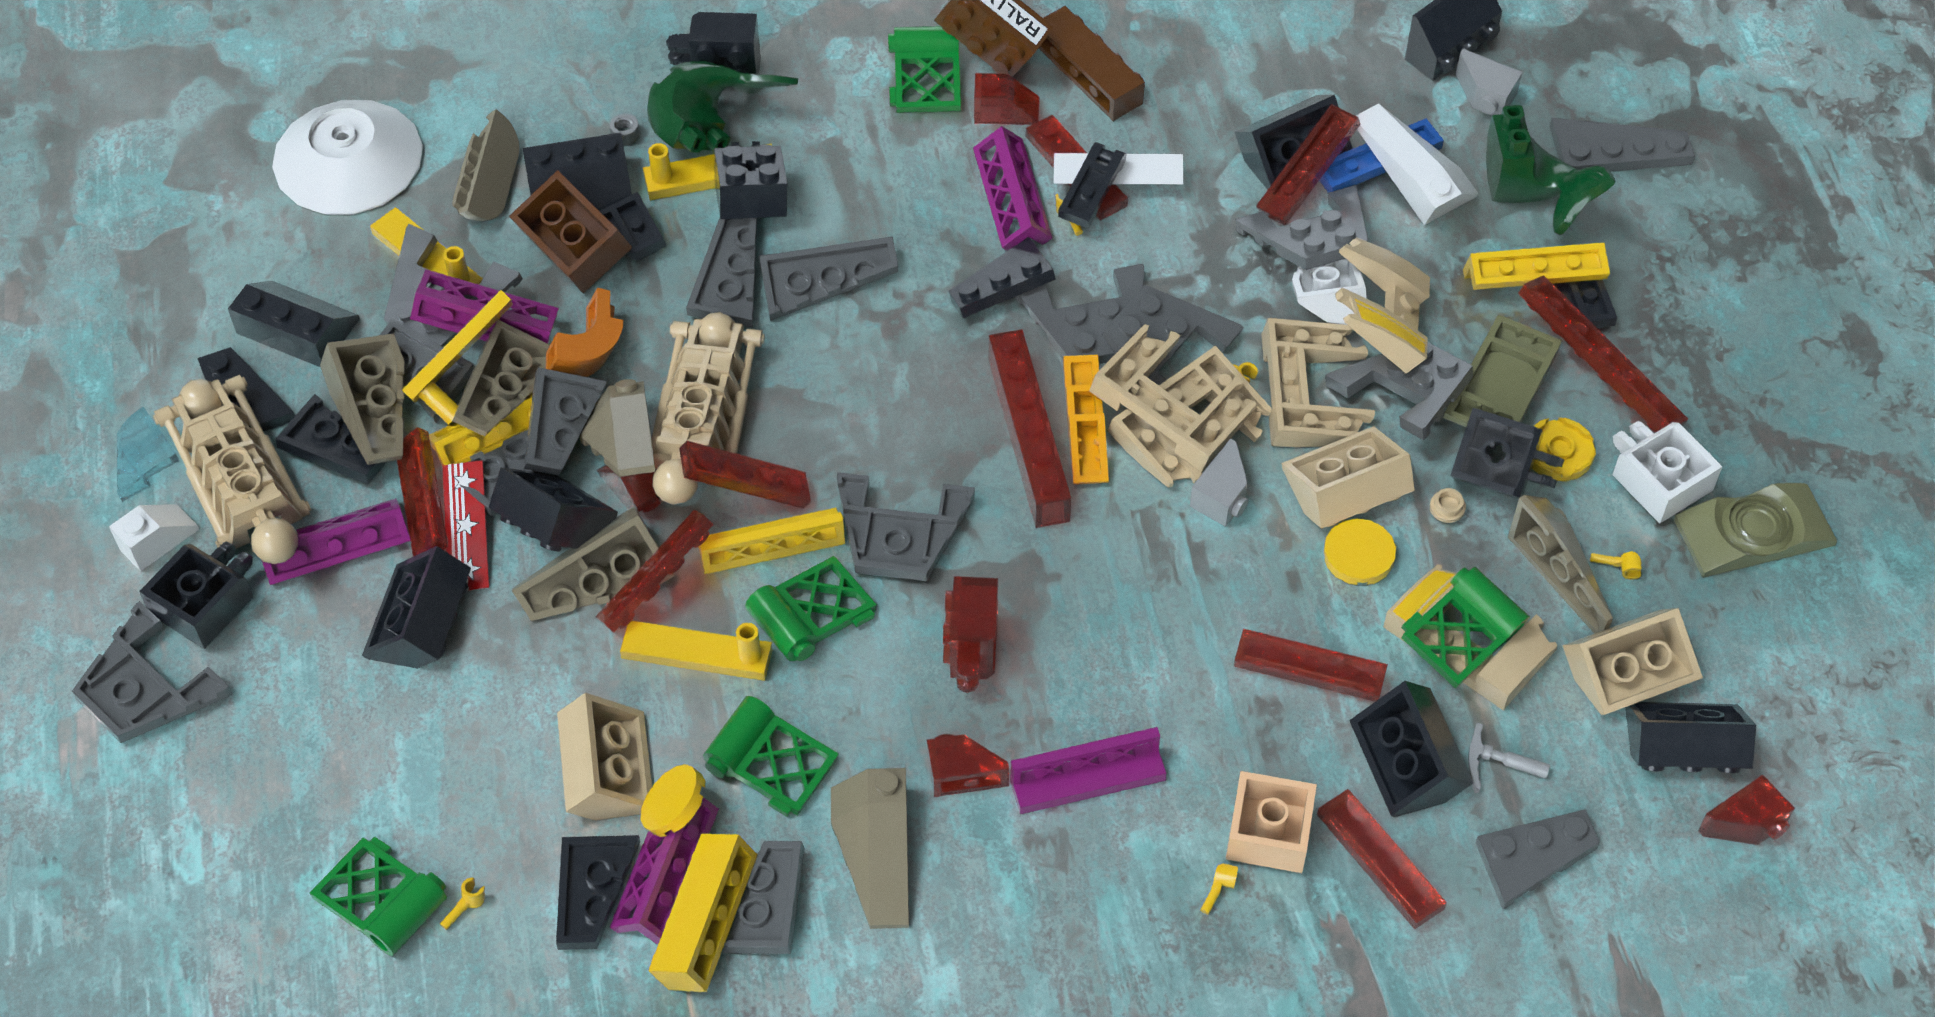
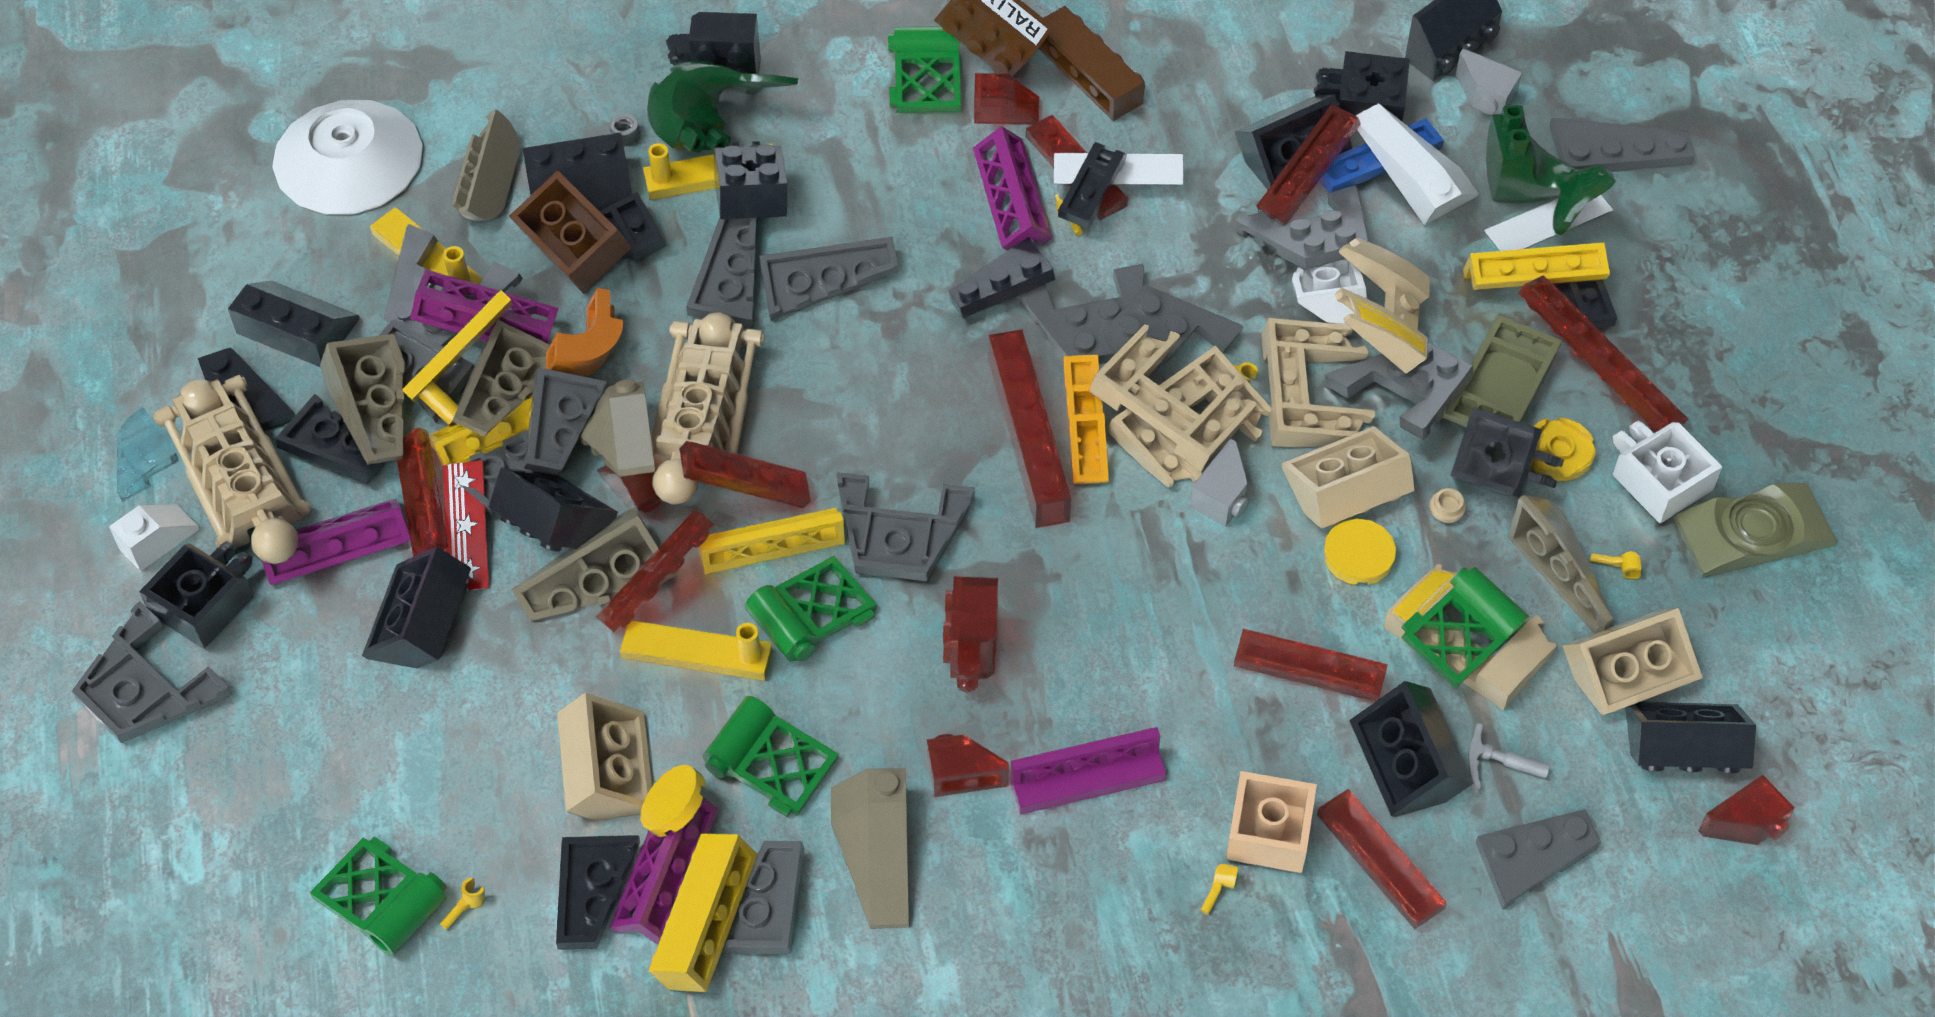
(1366, 82): none -> black hinge
(1537, 224): none -> white sticker

